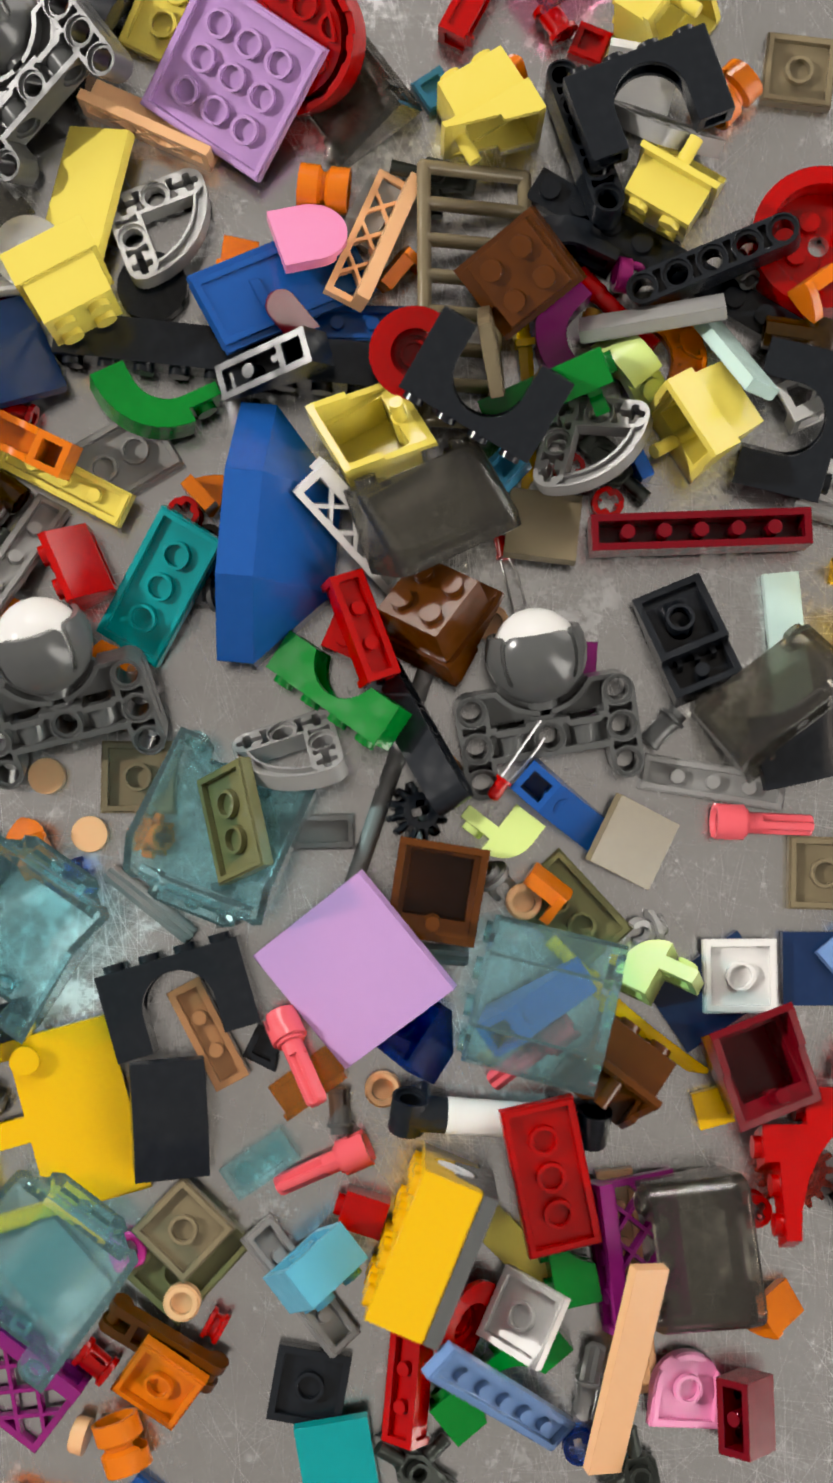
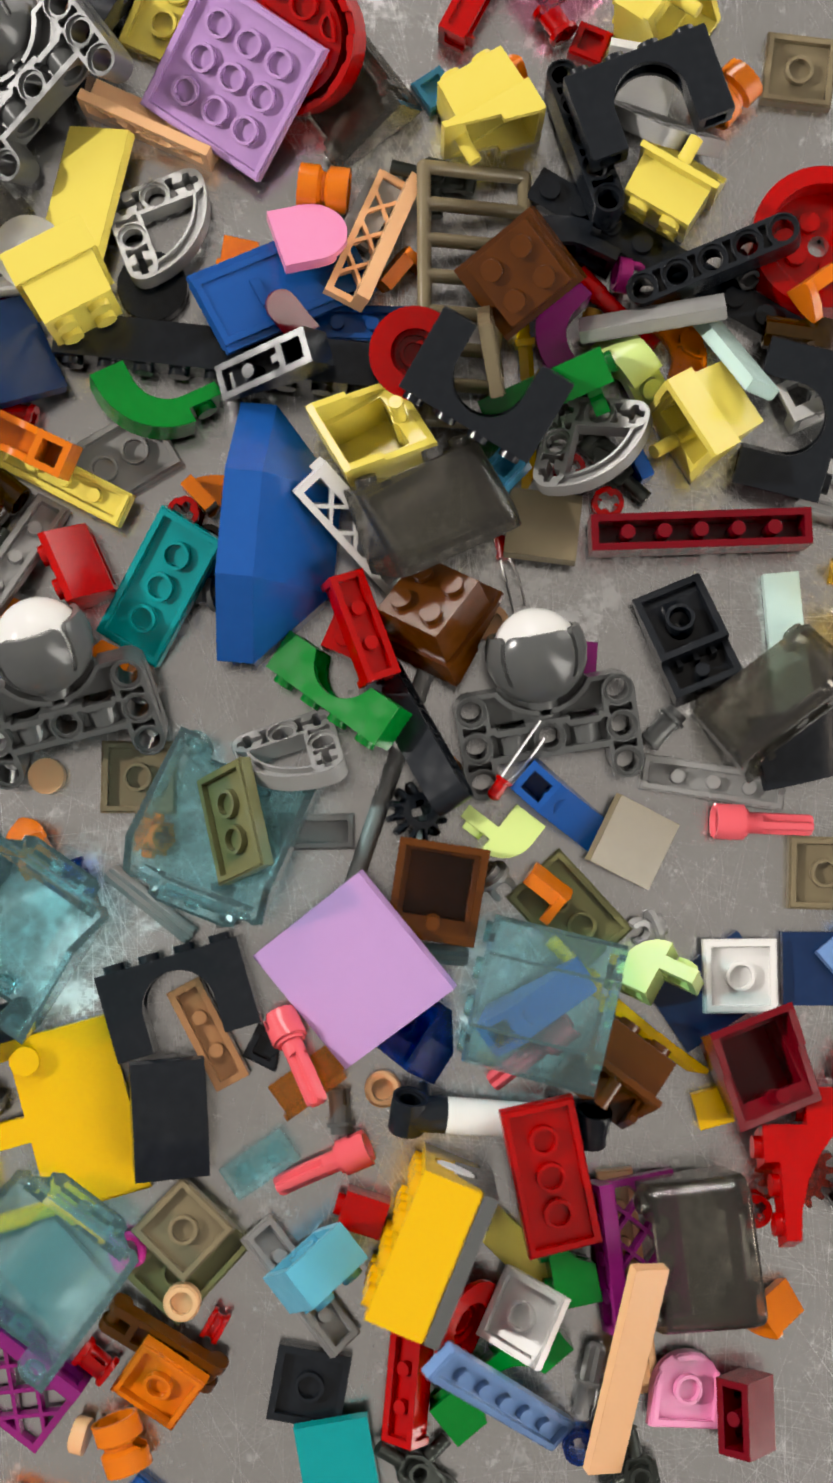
(90, 834): light nougat tile -> none
(522, 902): light nougat tile -> none

